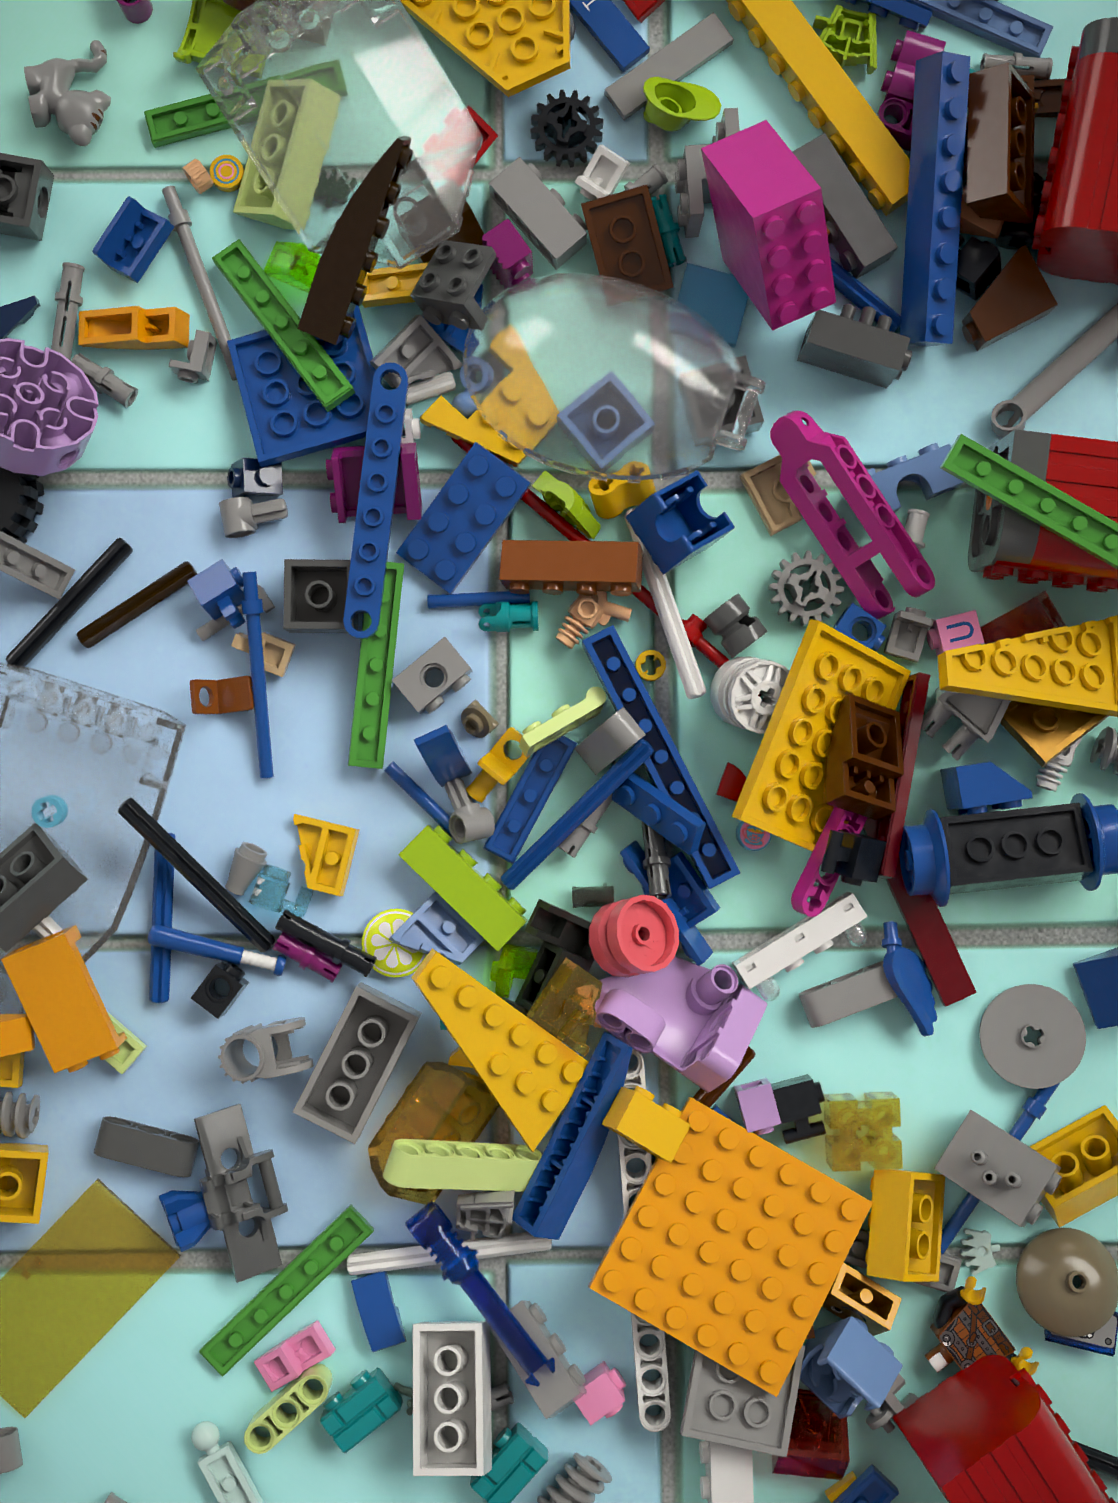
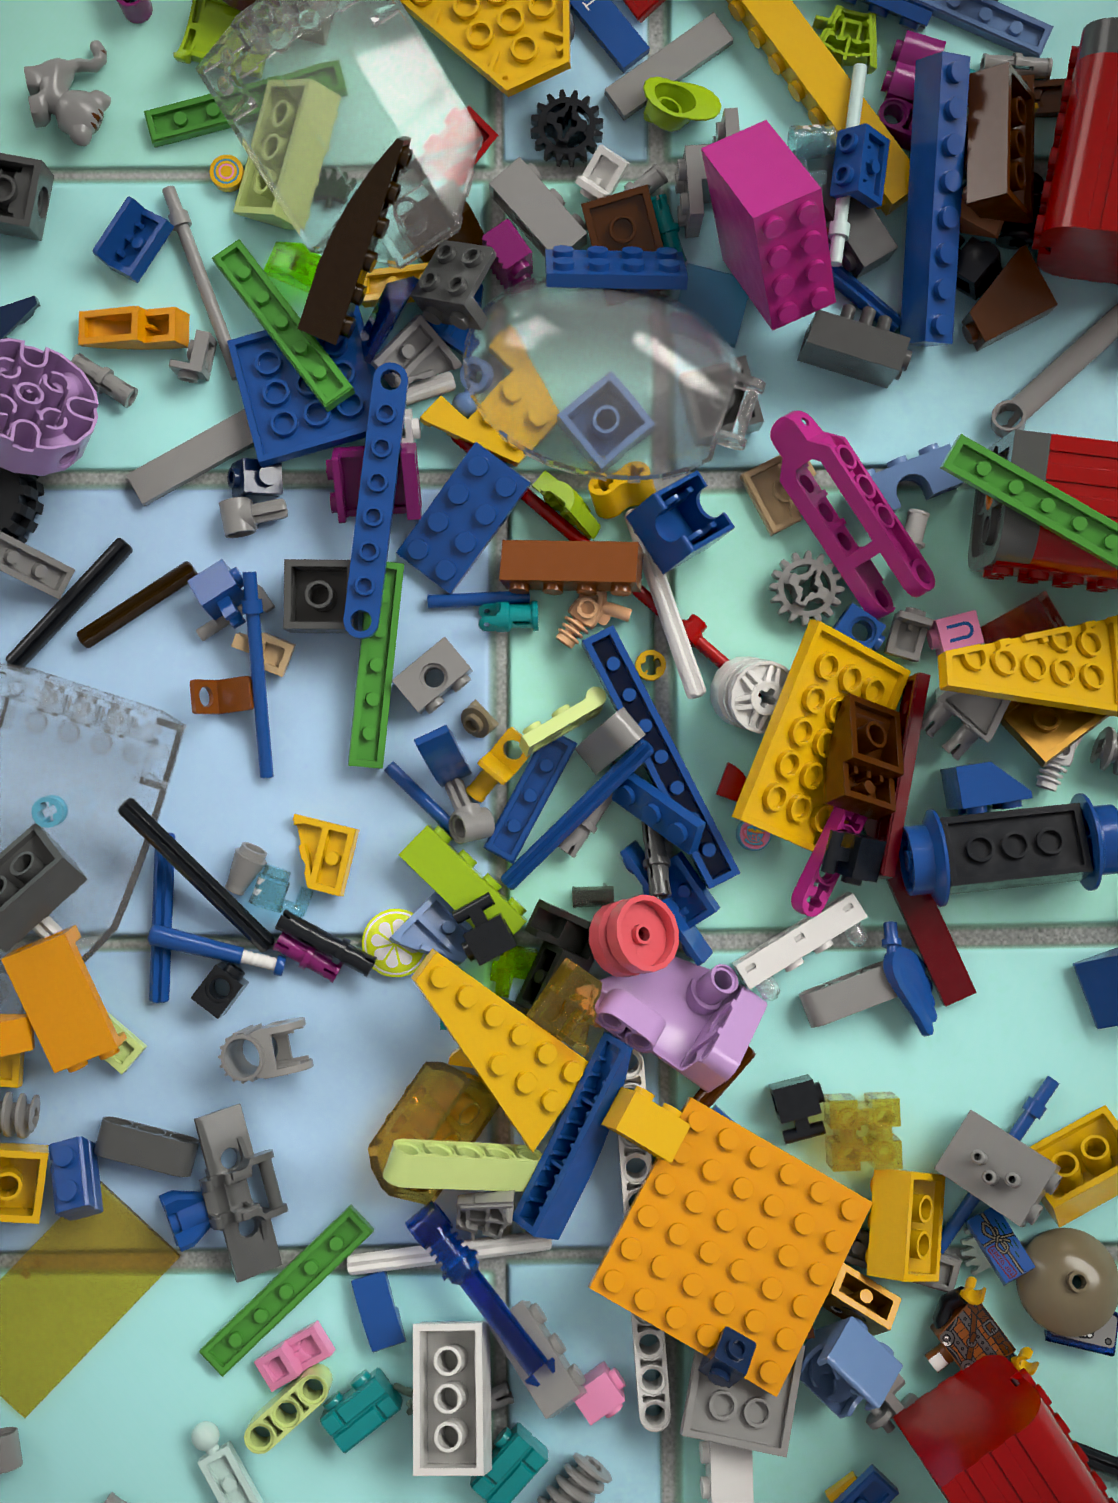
(71, 276): light grey pin -> none
(75, 1178): none -> blue brick
(192, 458): none -> light grey tile
(198, 176): light nougat axle -> none
(357, 1062): light grey brick -> none
(385, 315): none -> clear blue slope
(489, 936): none -> black brick
(615, 269): none -> blue plate
(729, 1358): none -> dark blue bracket
(735, 625): dark grey wheel -> none
(757, 1106): lavender brick -> none
(812, 143): none -> clear light blue piece
(816, 1441): clear red slope -> none
(839, 227): none -> light aqua bar
(860, 165): none -> blue bracket
(1000, 1245): none -> blue tile
(1058, 1047): light grey piece -> none

